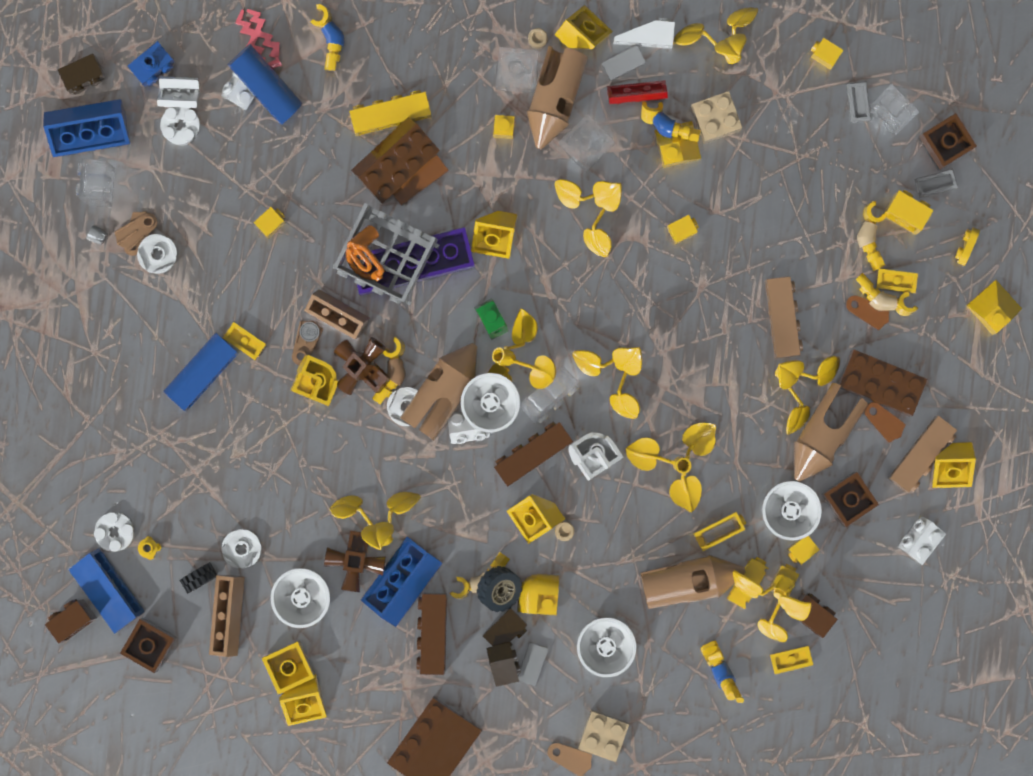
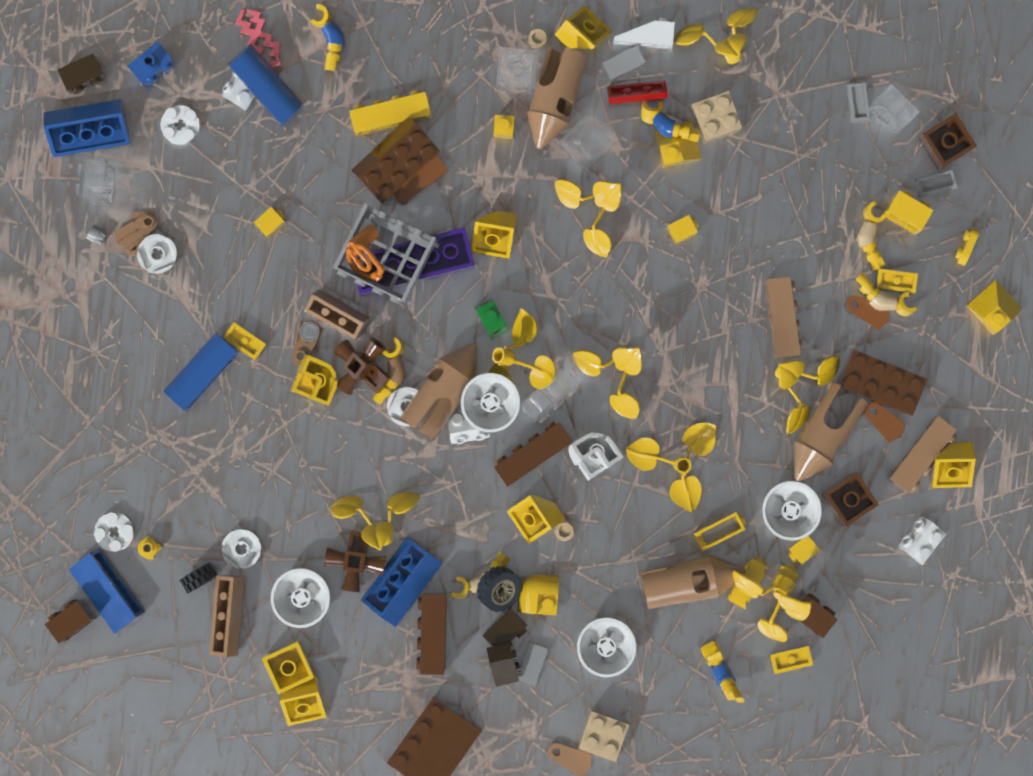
(148, 645): reddish brown brick -> none
(178, 92): white bracket -> none
(826, 53): yellow brick -> none

